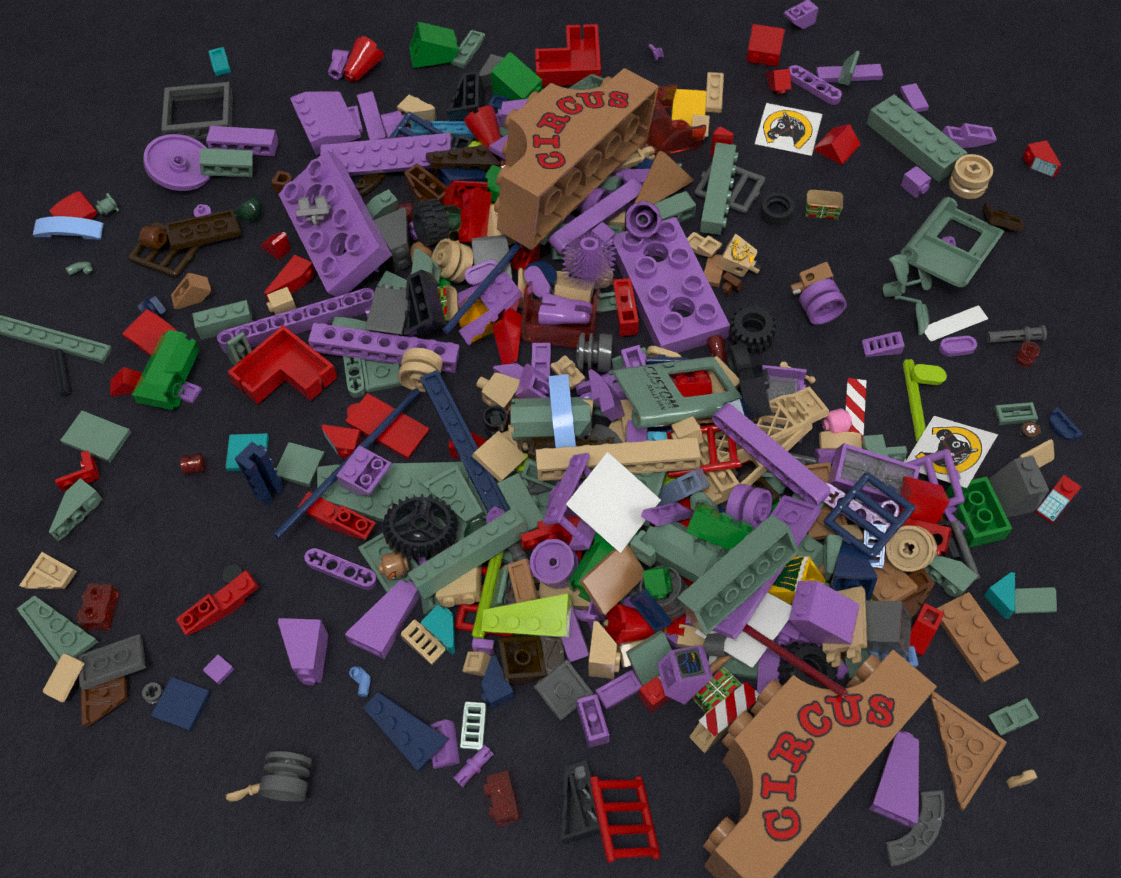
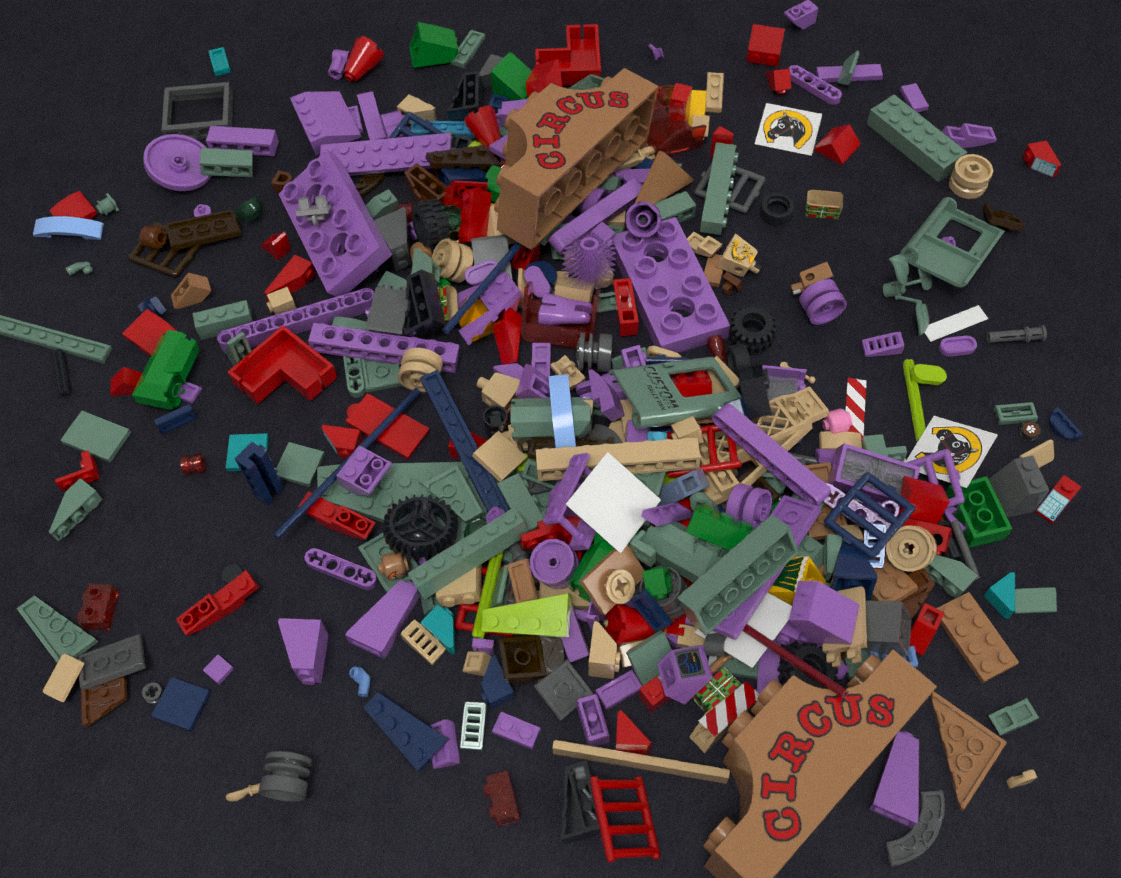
(48, 574): tan wing -> none
(175, 419): none -> dark blue tile
(473, 765): medium lavender pin -> none
(516, 730): none -> medium lavender plate
(542, 76): none -> red slope
(626, 590): none -> tan gear
(629, 737): none -> red slope
(641, 761): none -> tan tile
(680, 102): none -> red brick
(916, 182): medium lavender brick -> none
(1027, 354): clear red wheel -> none

